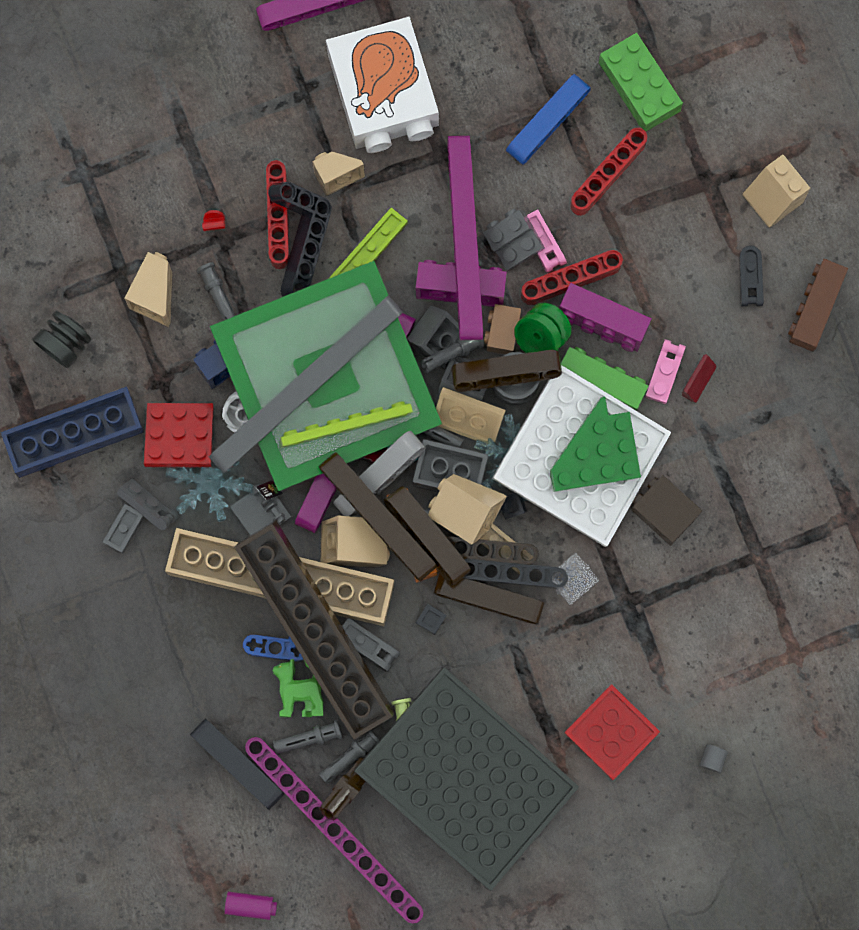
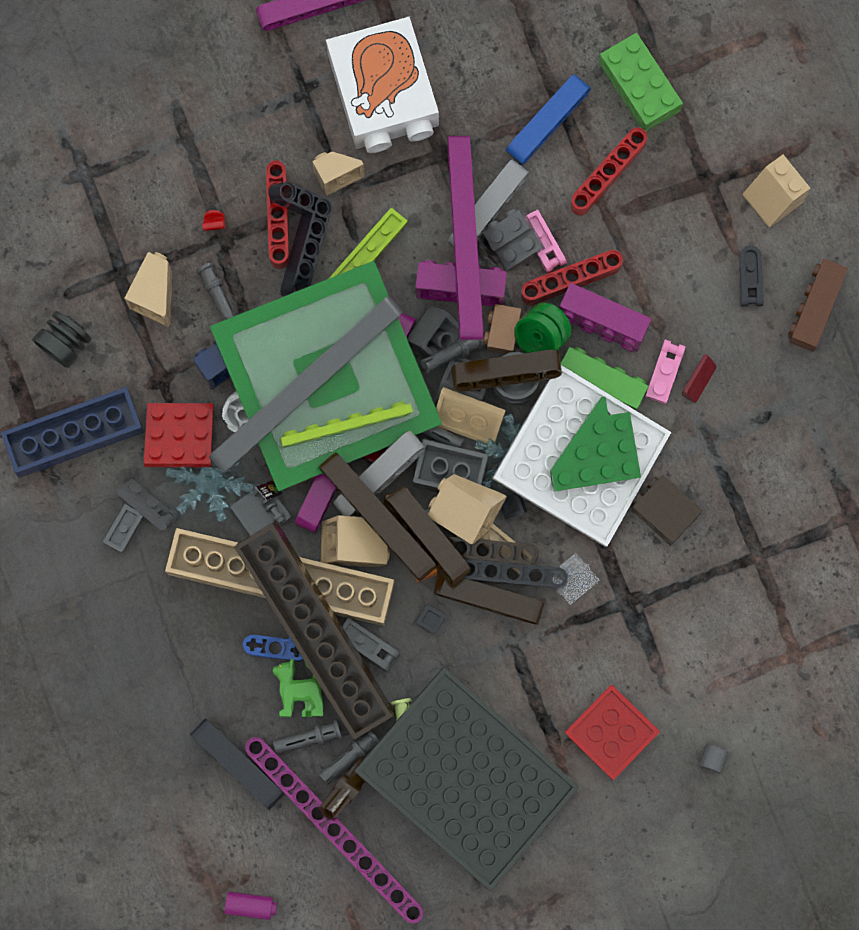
(497, 196): none -> light grey beam

